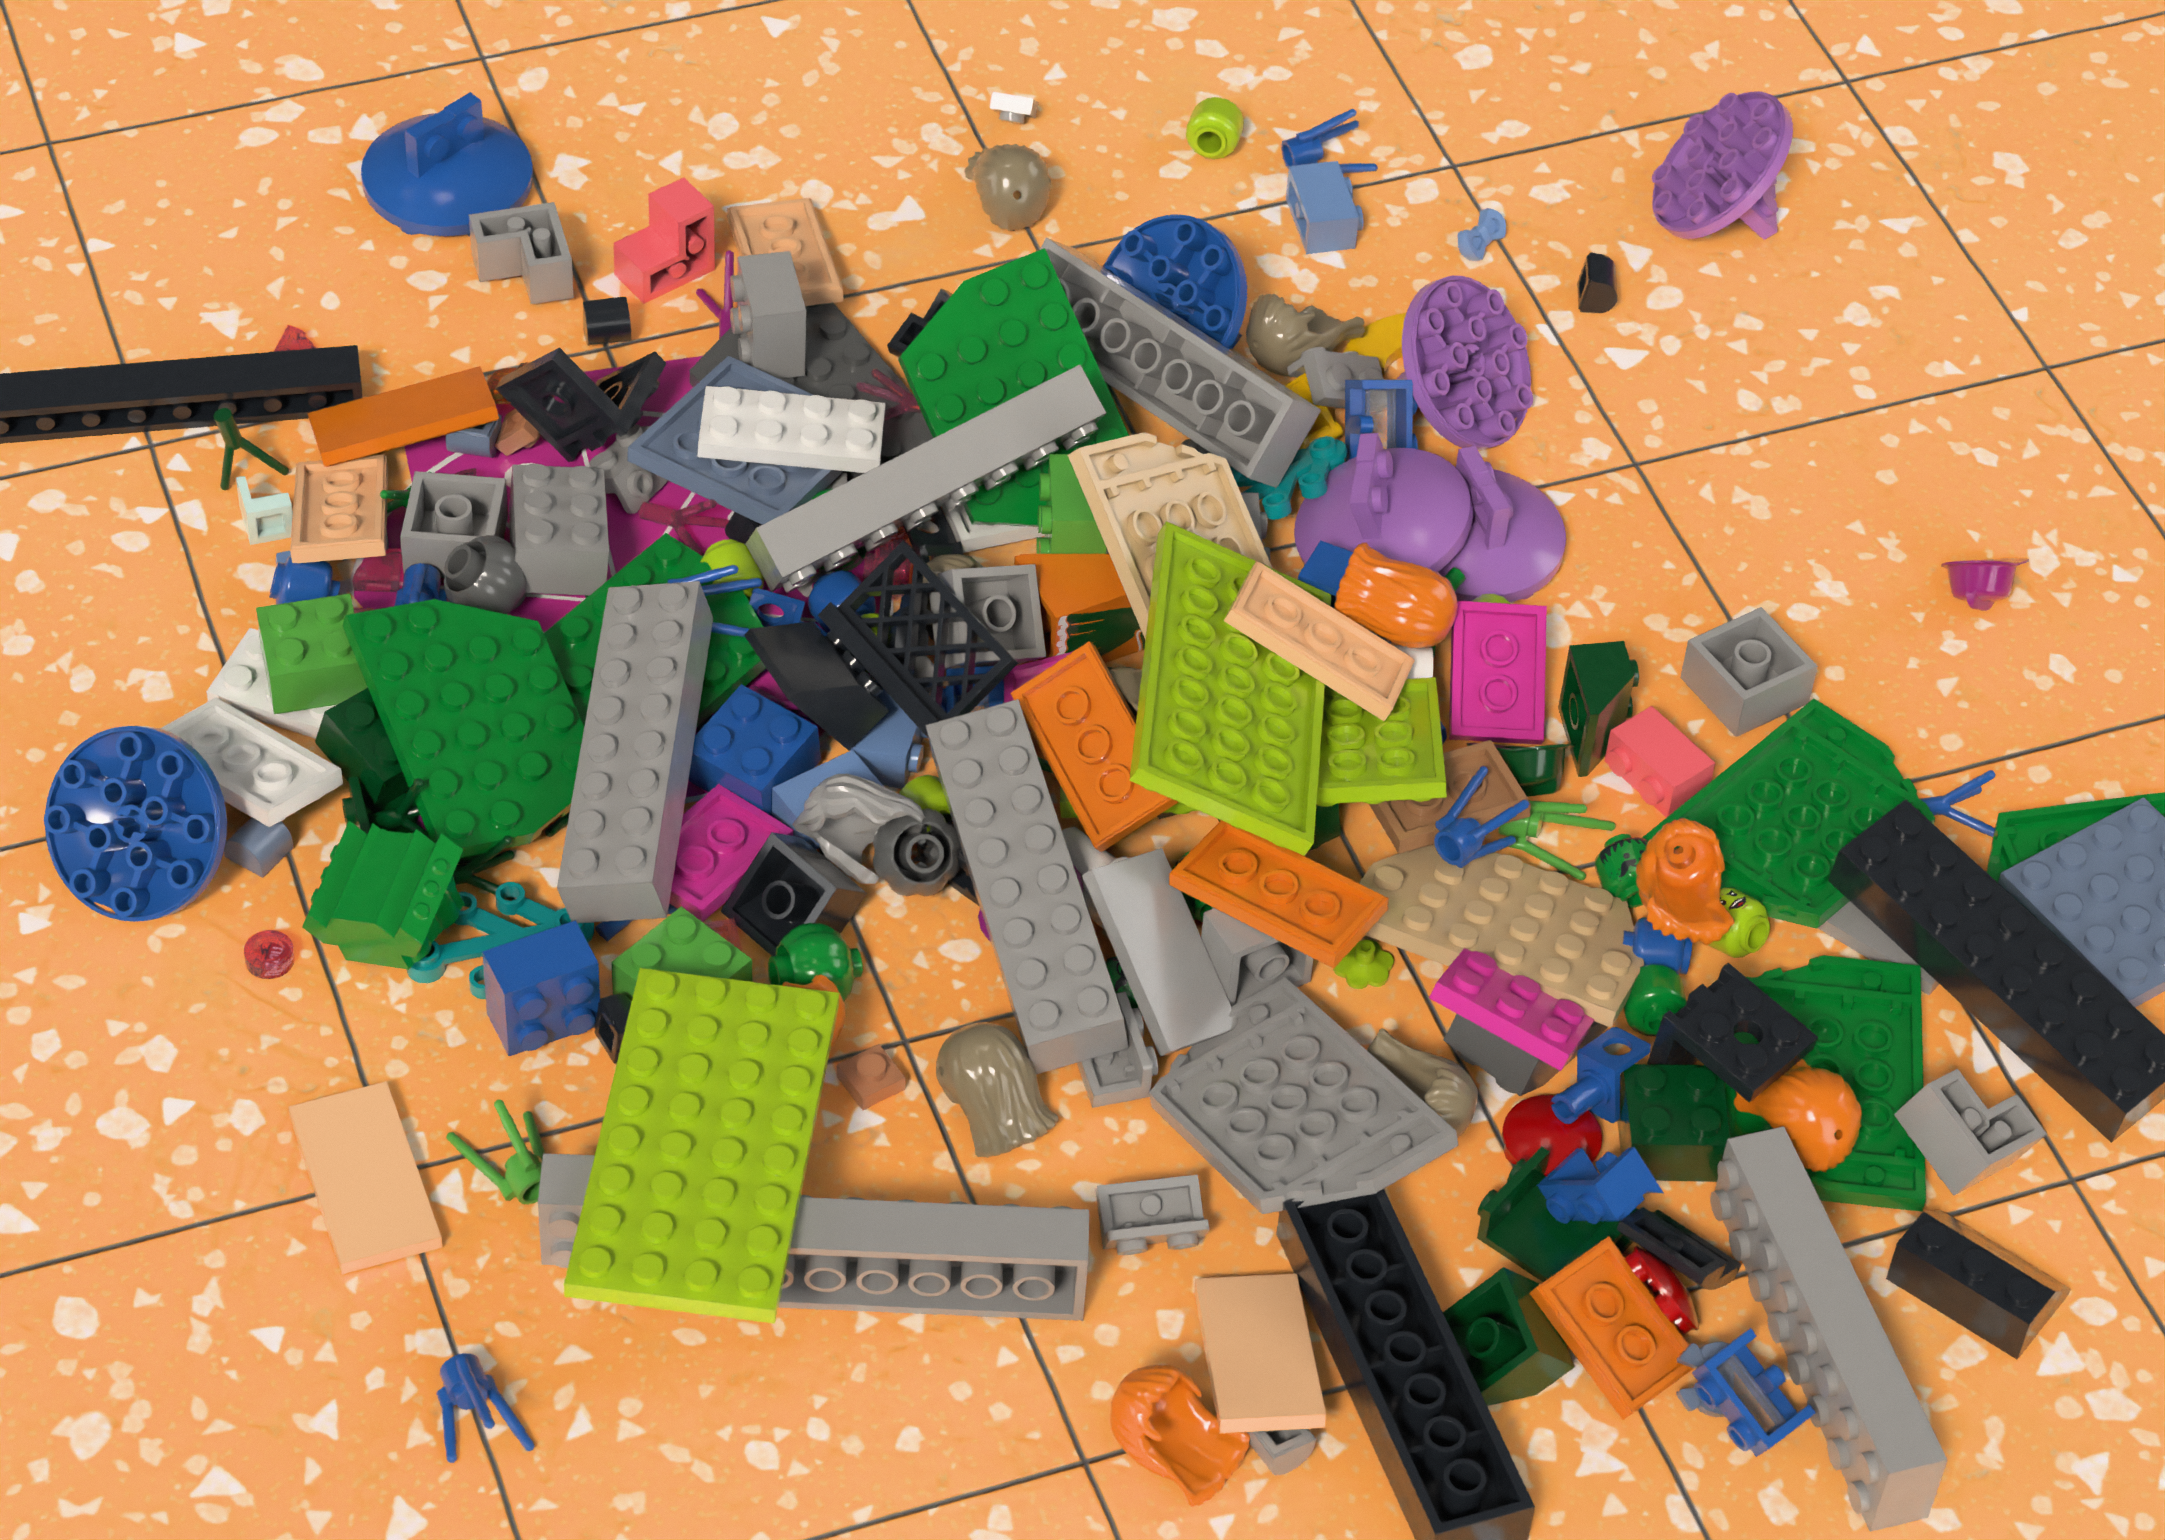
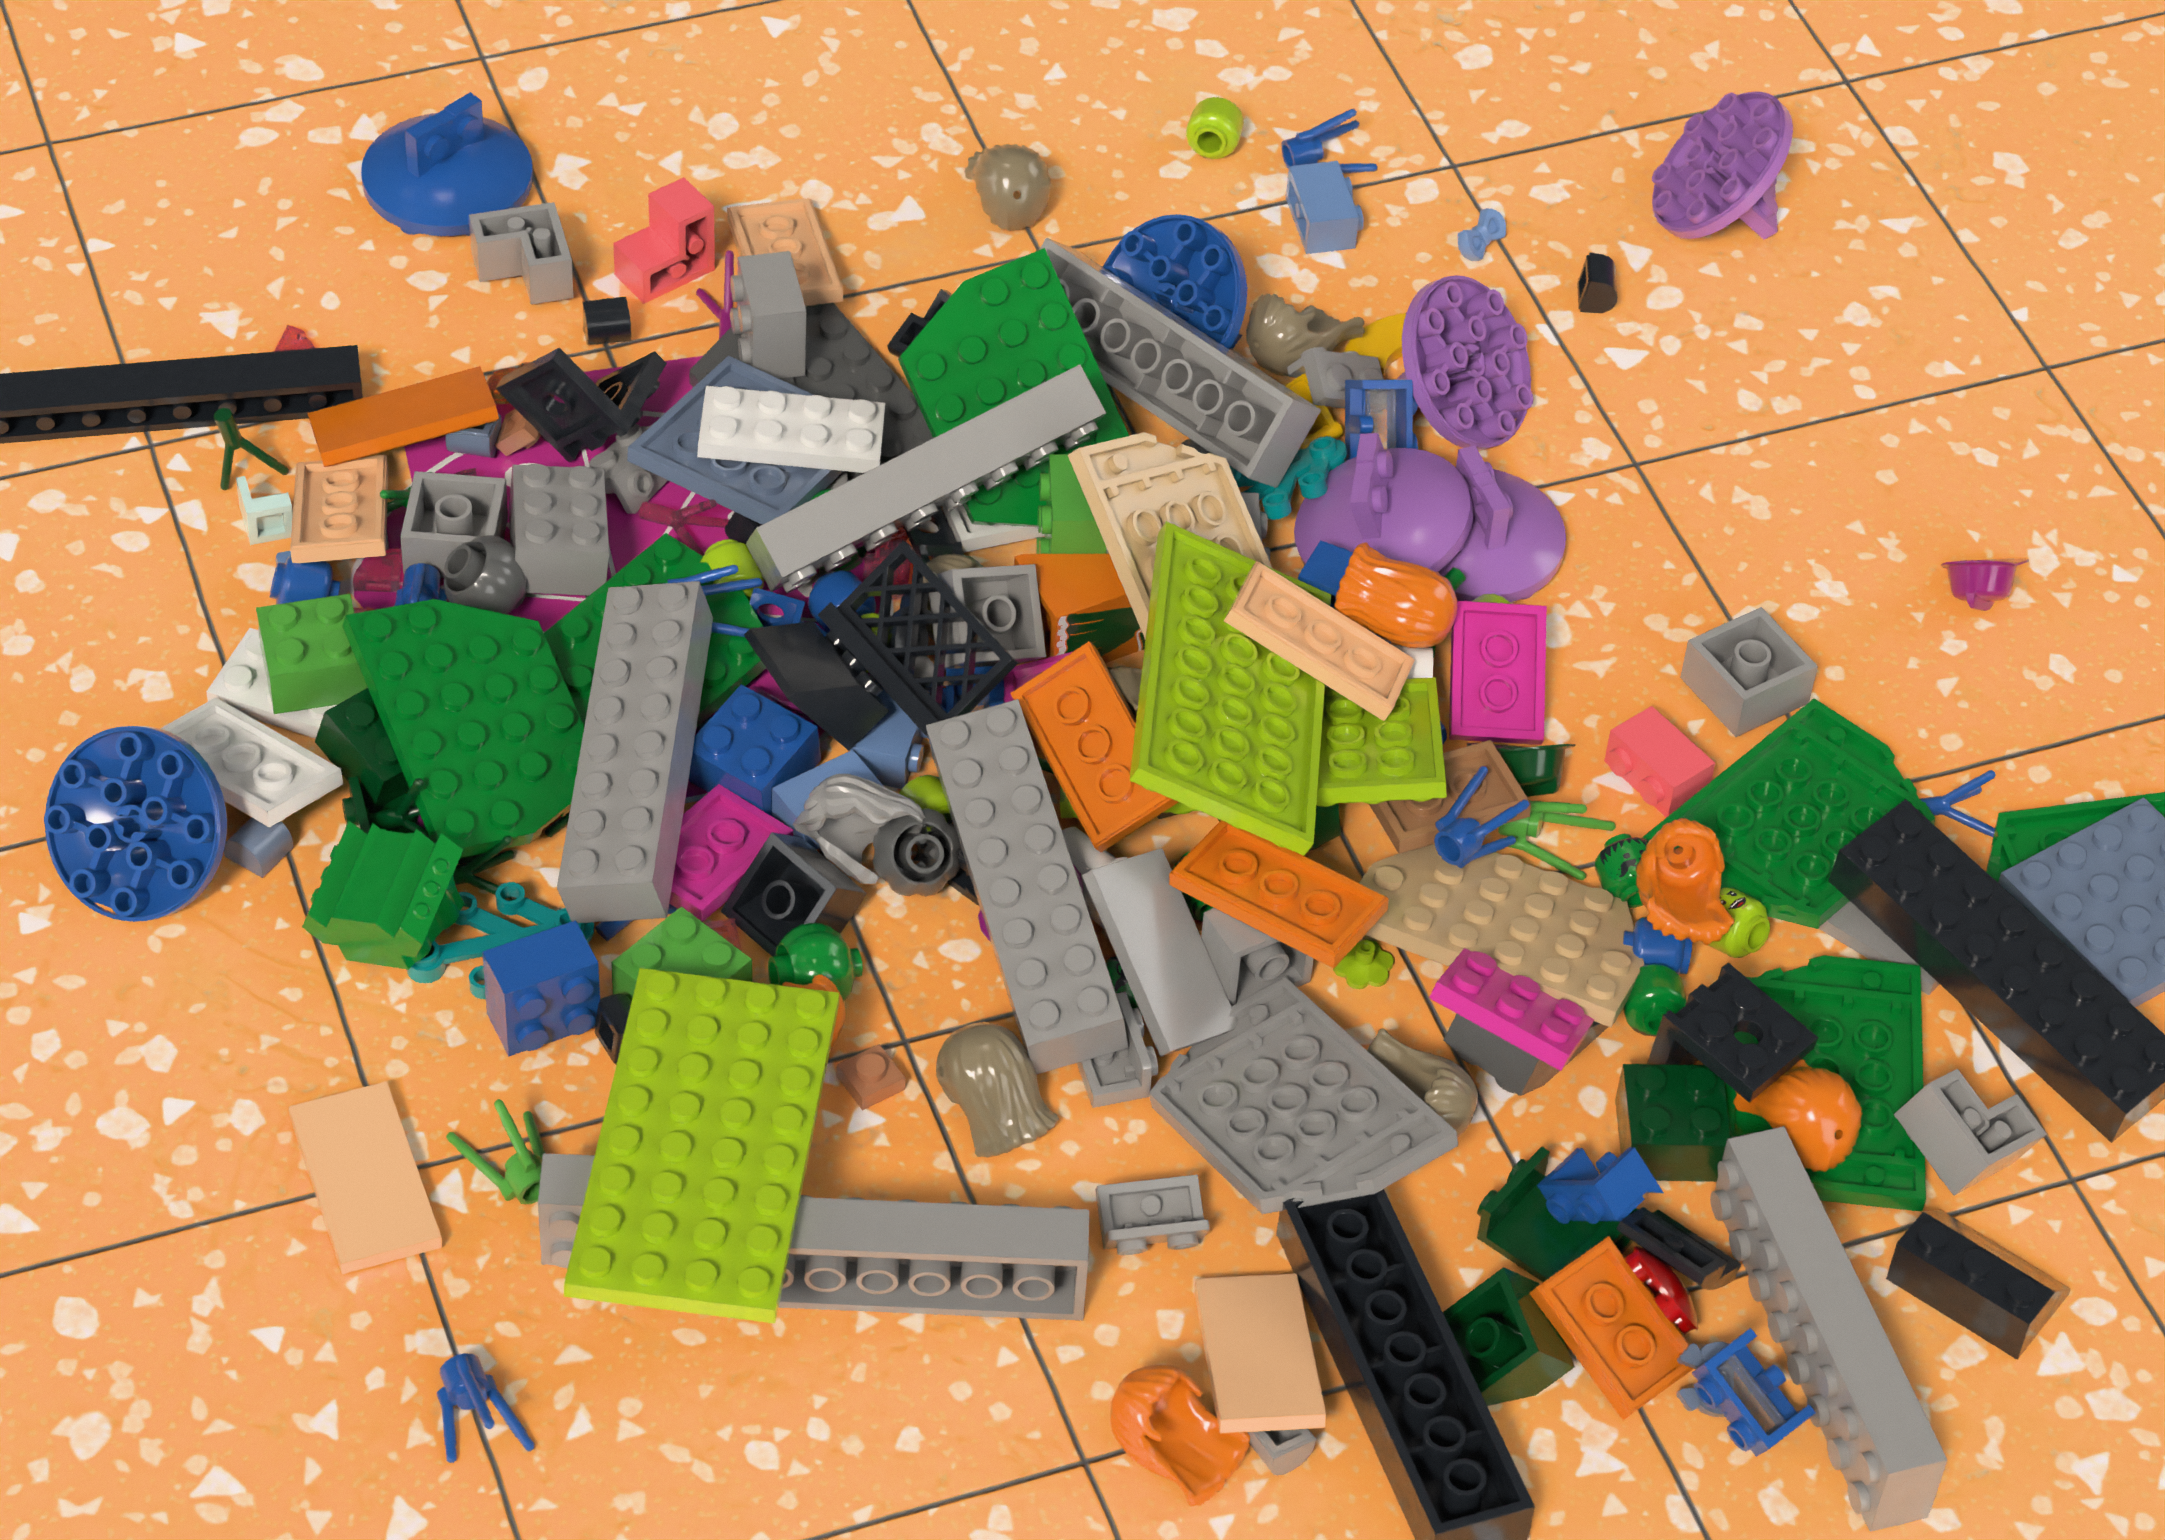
(269, 954): clear pink tile -> none
(895, 393): clear pink plant -> none
(1013, 107): plate -> none
(1535, 1125): red dish -> none
(1595, 698): dark green slope -> none
(1599, 1078): blue bracket -> none

